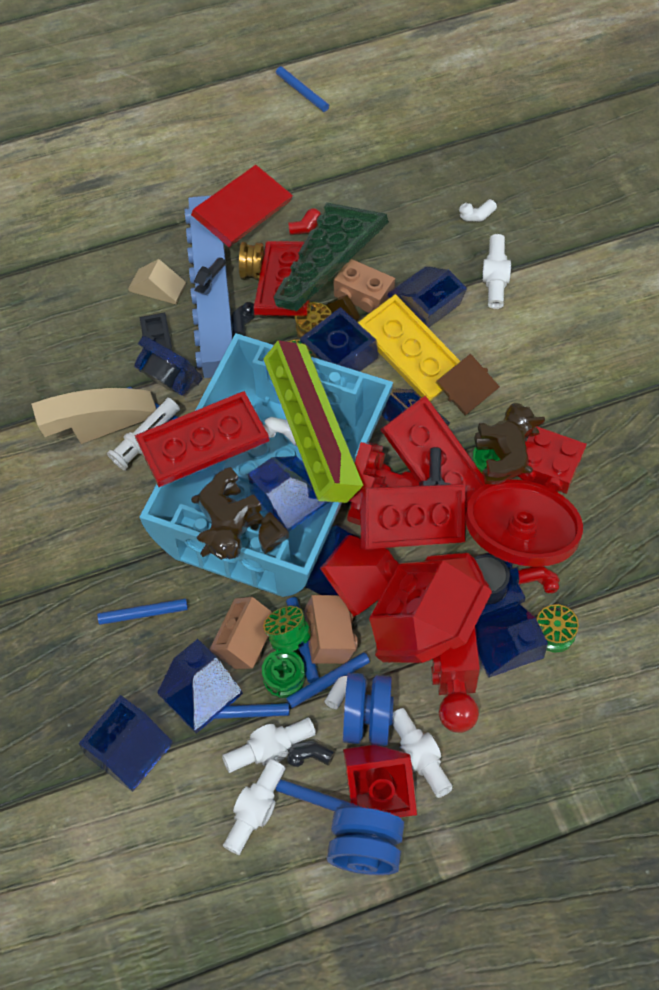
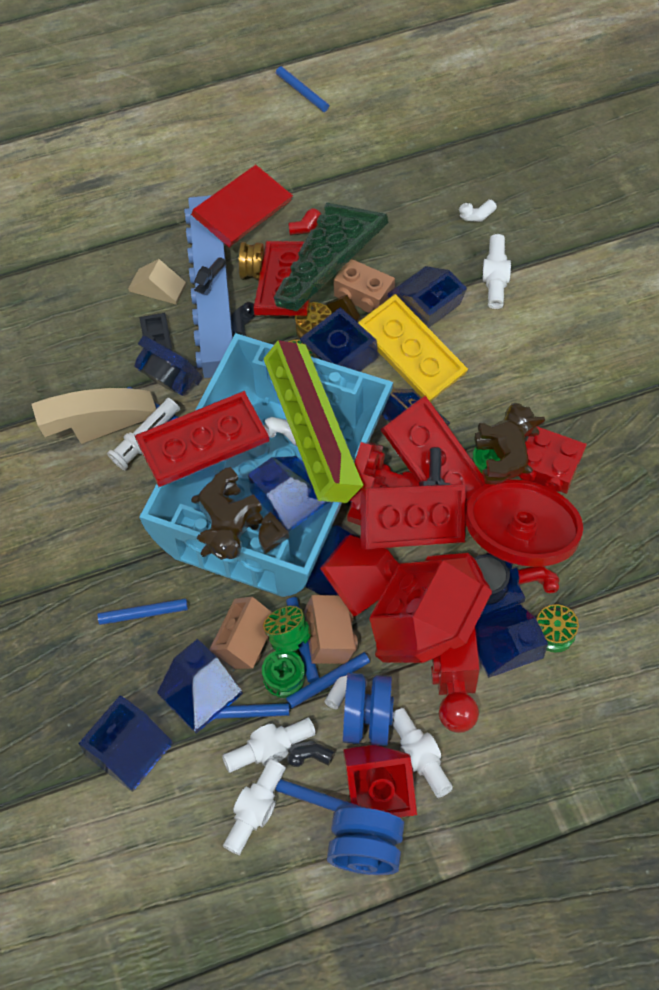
(467, 384): reddish brown piece -> none

